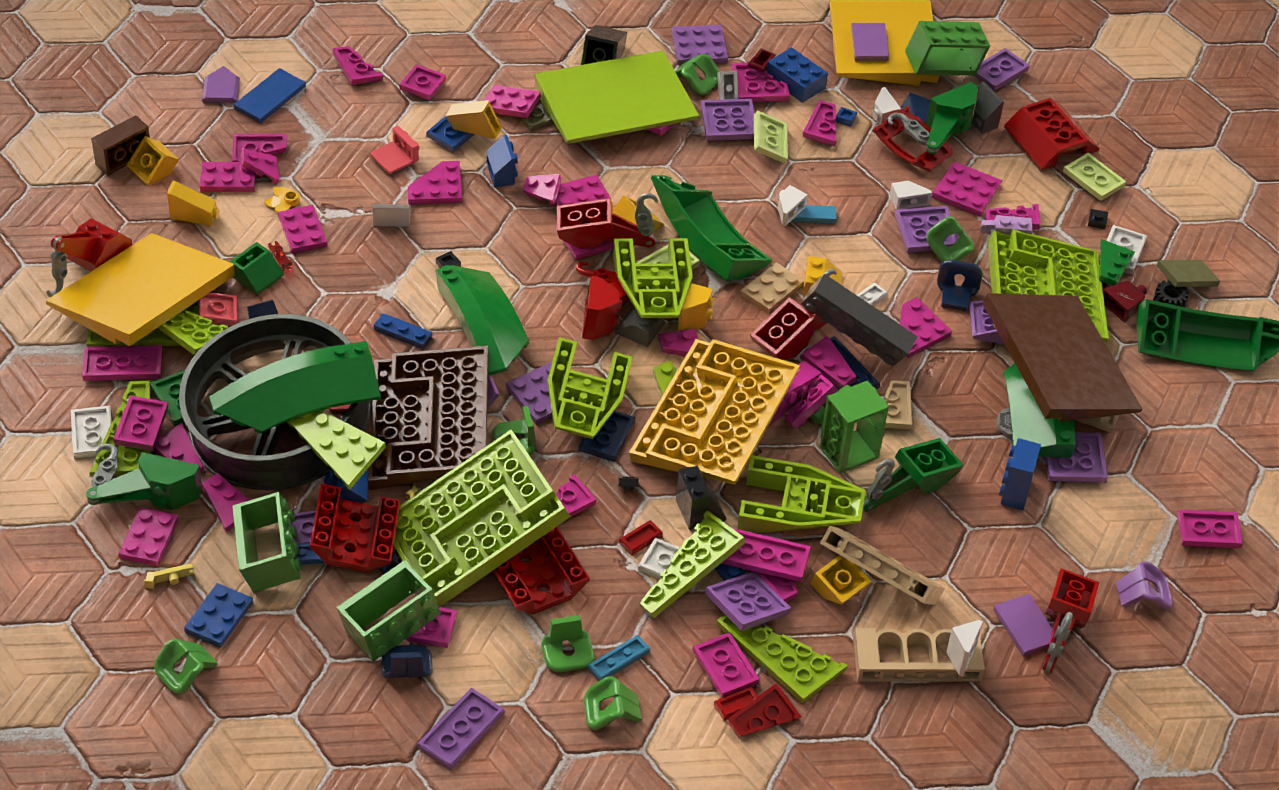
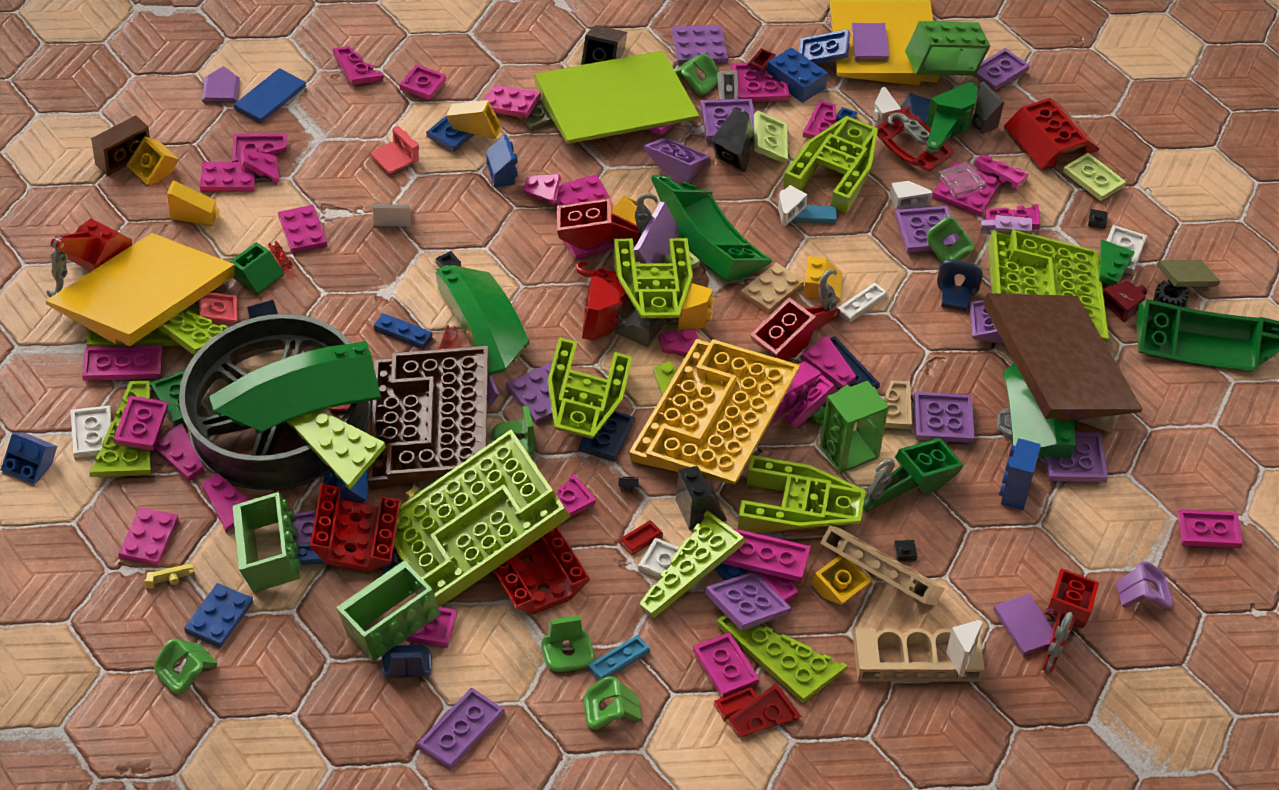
(28, 457): none -> blue slope
(158, 478): green slope -> none
(283, 199): yellow plate -> none
(438, 185): dark pink plate -> none
(448, 338): none -> clear red piece
(655, 239): none -> medium lavender tile
(676, 159): none -> medium lavender slope
(734, 140): none -> black slope
(826, 46): none -> blue plate
(842, 147): none -> lime wedge
(858, 320): dark grey brick -> none
(905, 550): none -> black plate
(924, 324): dark pink plate -> none
(944, 417): none -> medium lavender plate
(961, 179): none -> clear tile
(1014, 175): none -> dark pink wing

